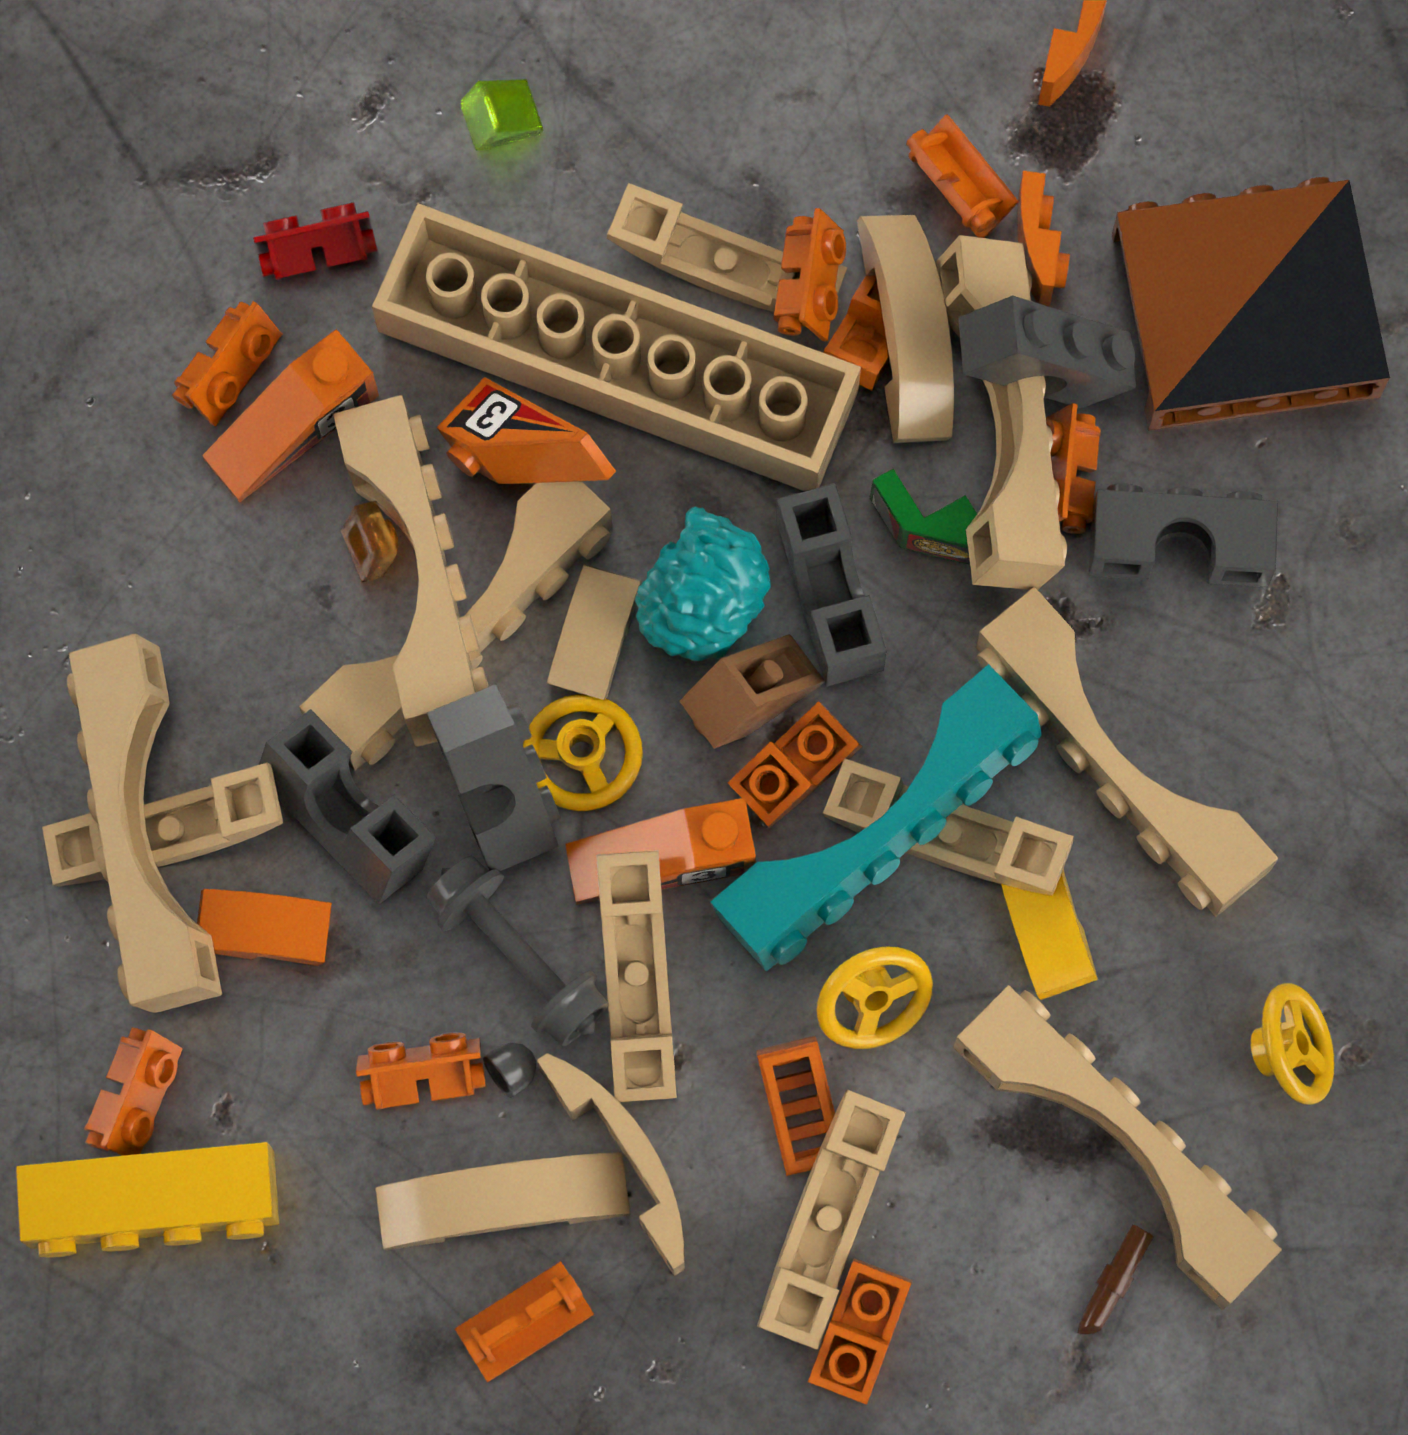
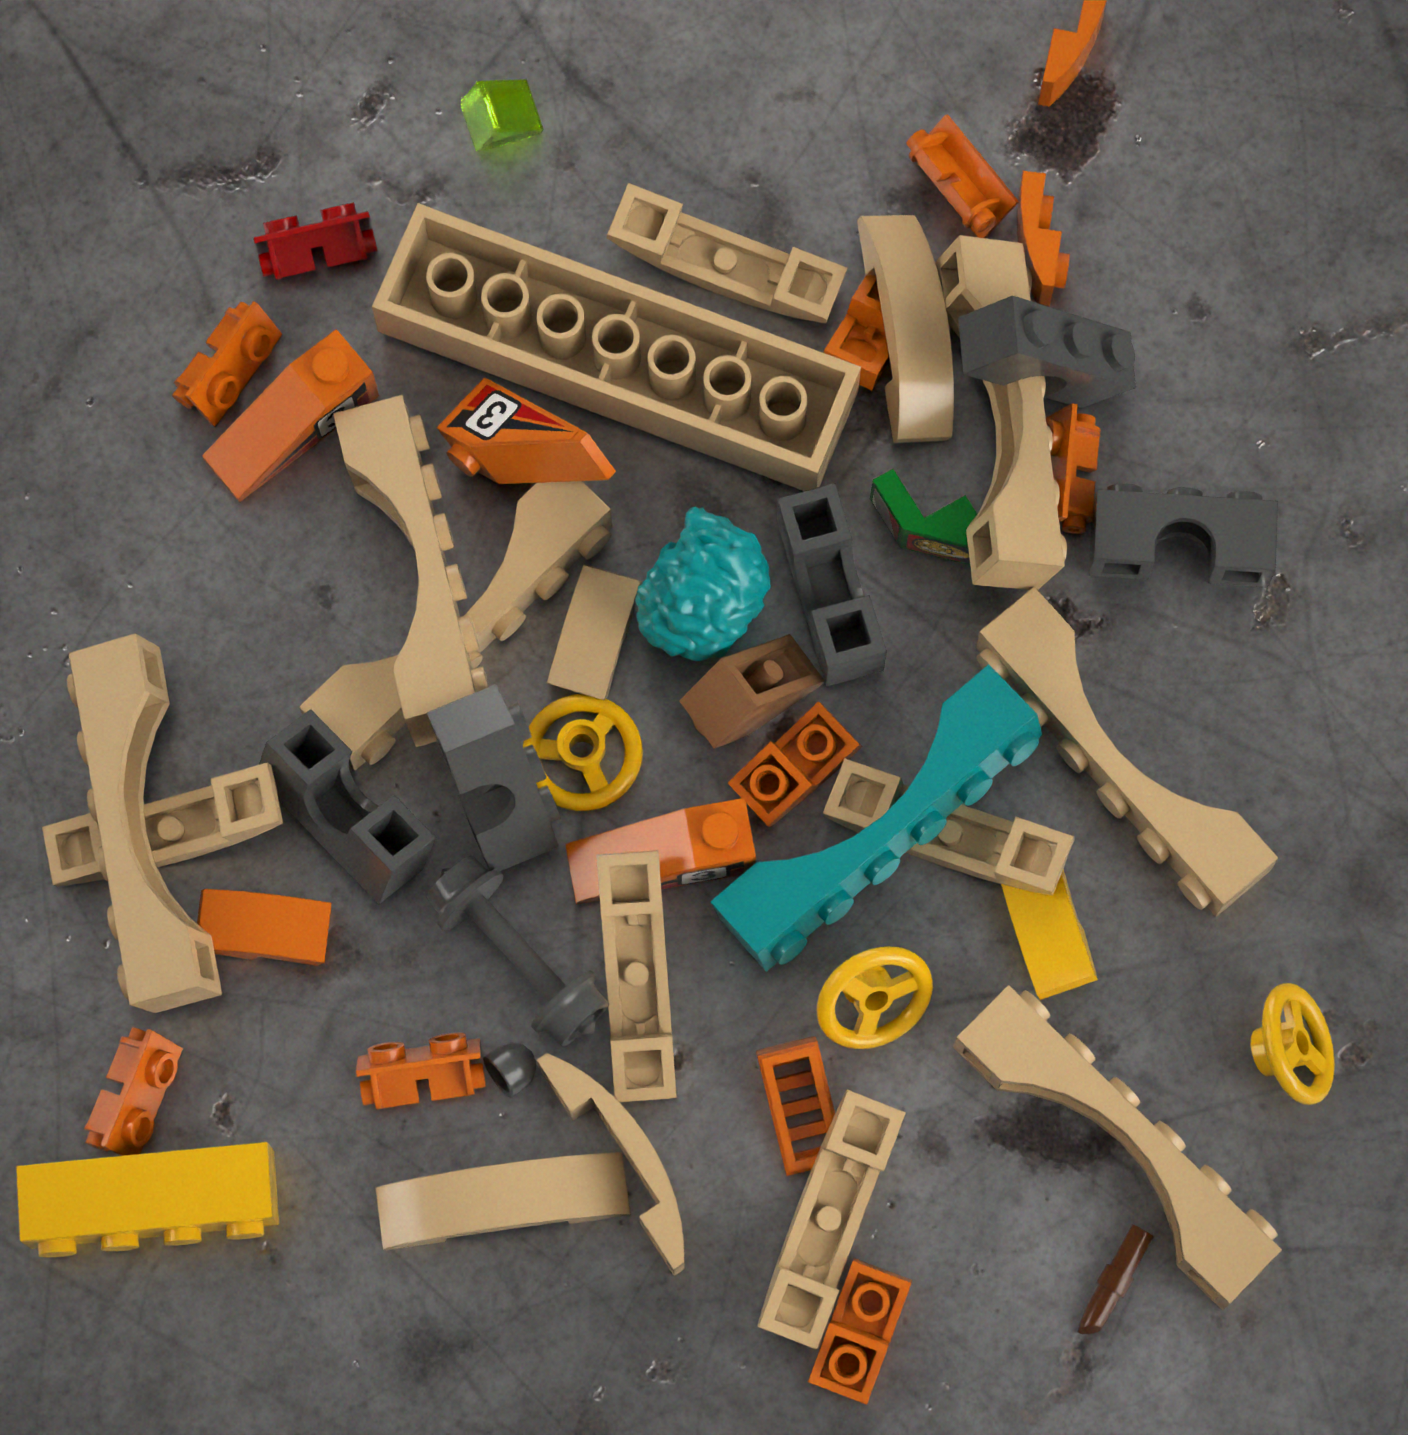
(370, 541): clear orange plate -> none
(524, 1321): orange hinge -> none
(816, 251): orange hinge -> none
(1252, 303): panel -> none

